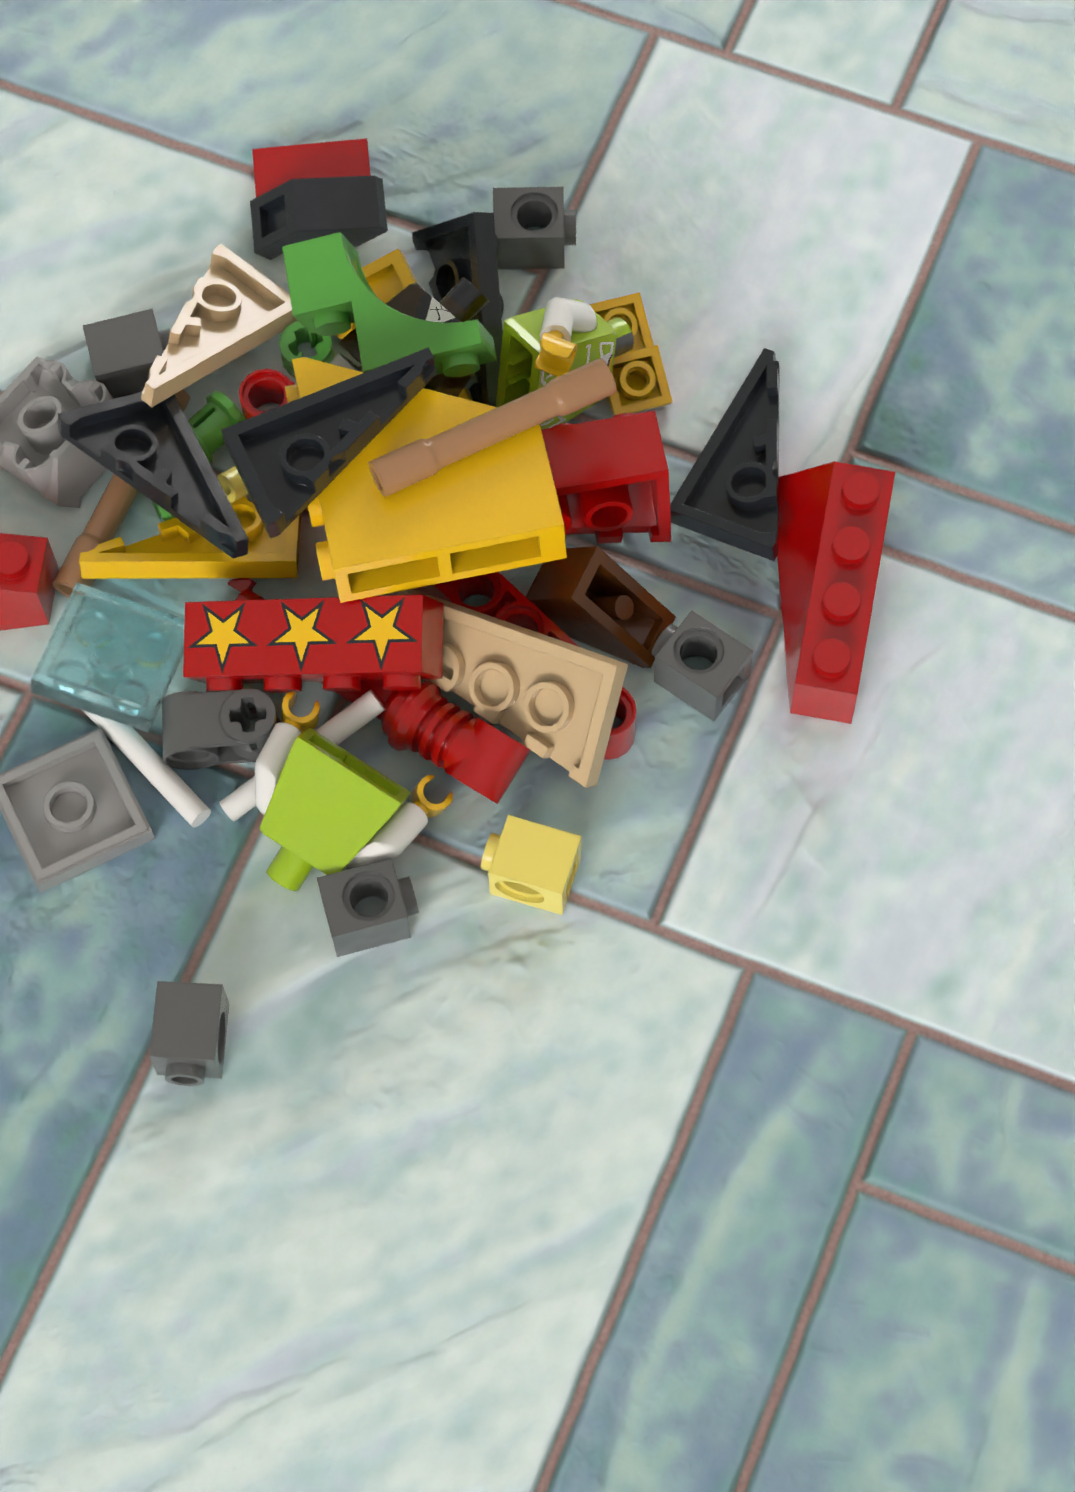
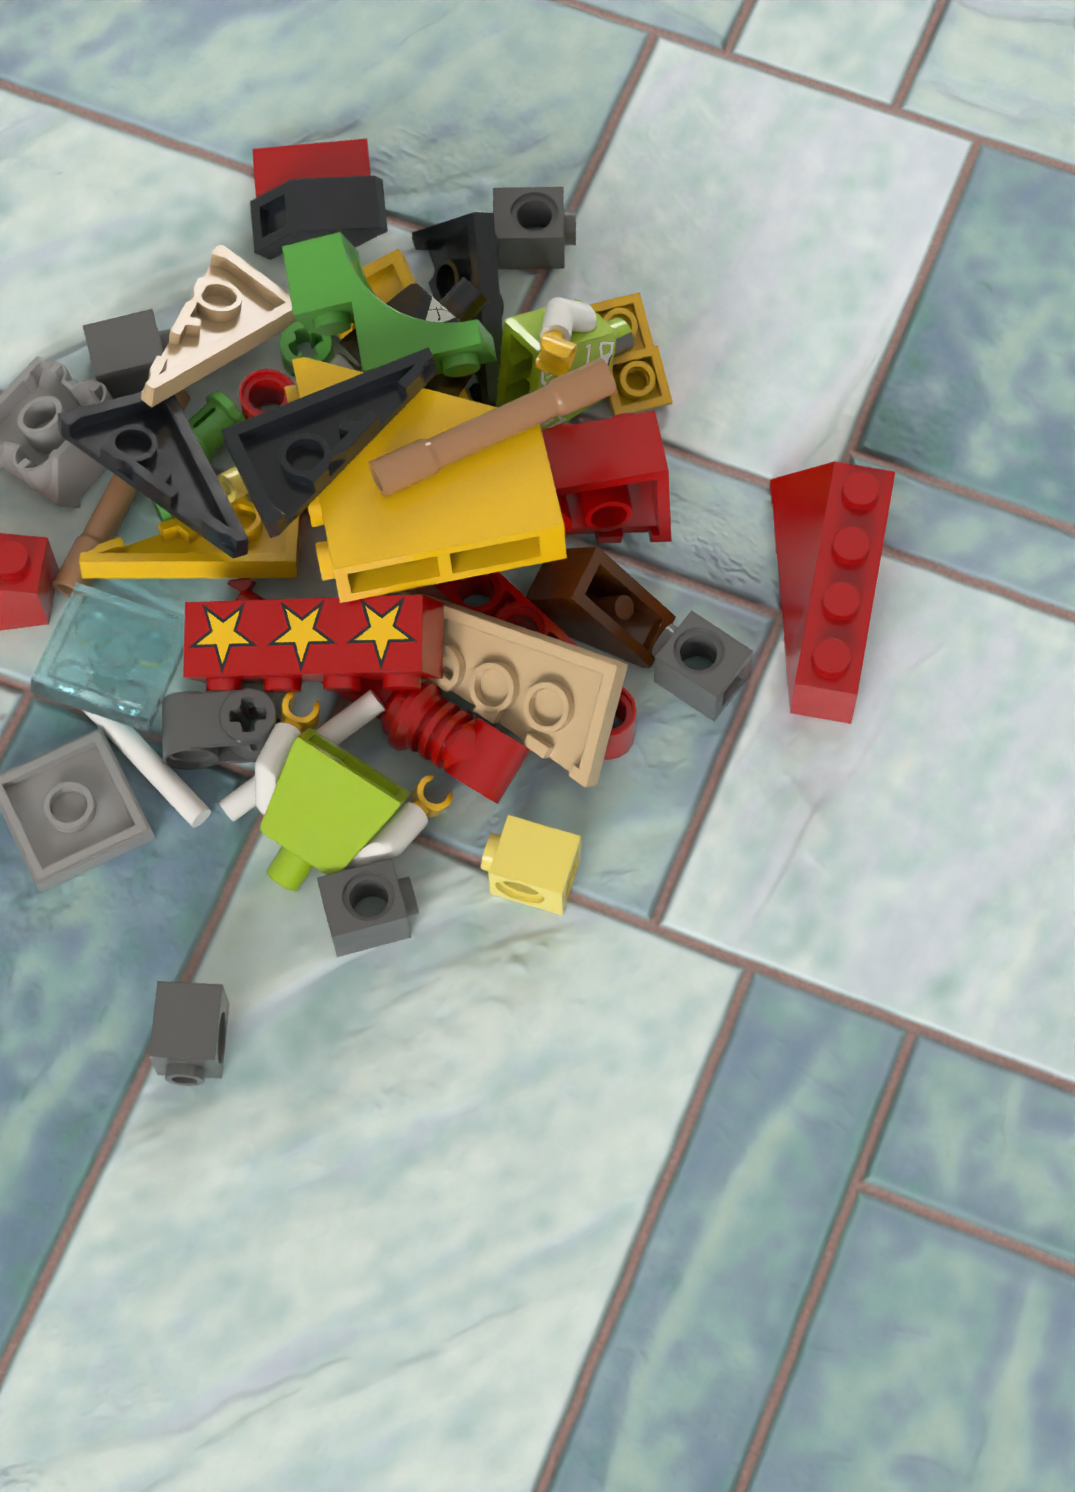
(736, 477): black wing -> none

